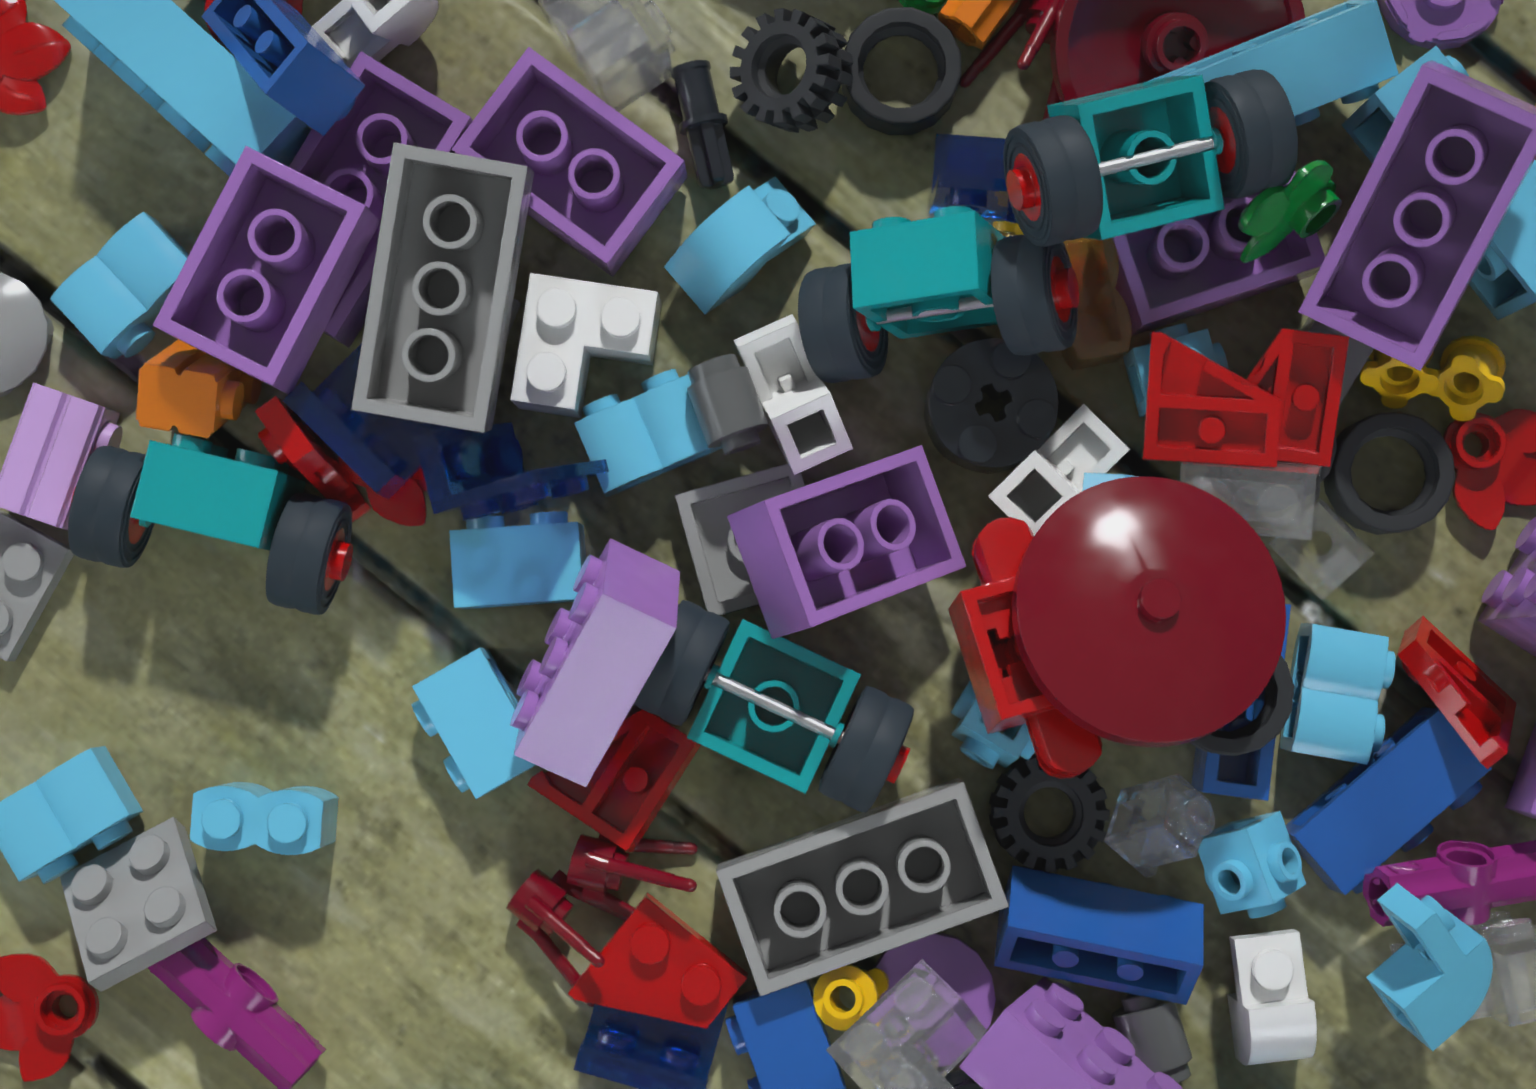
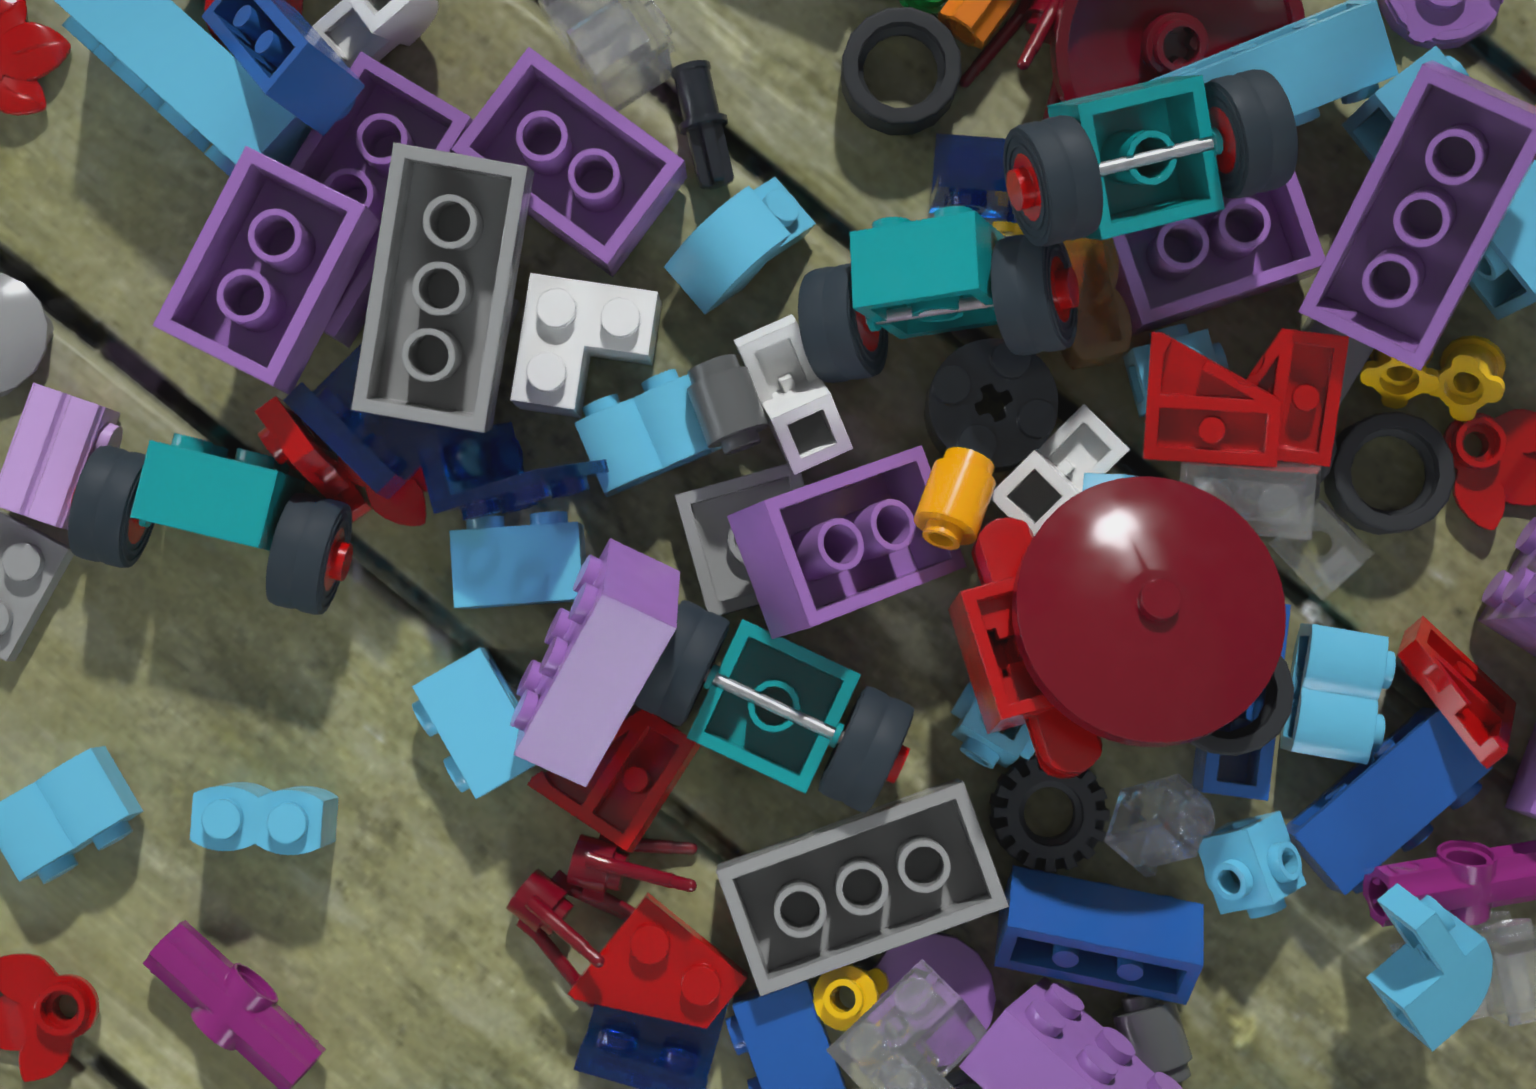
(123, 287): medium azure brick -> none
(137, 904): light grey plate -> none
(191, 391): orange brick -> none
(762, 62): black tyre -> none
(955, 498): none -> light orange brick
(1271, 1002): white brick -> none
(1300, 206): green plate -> none

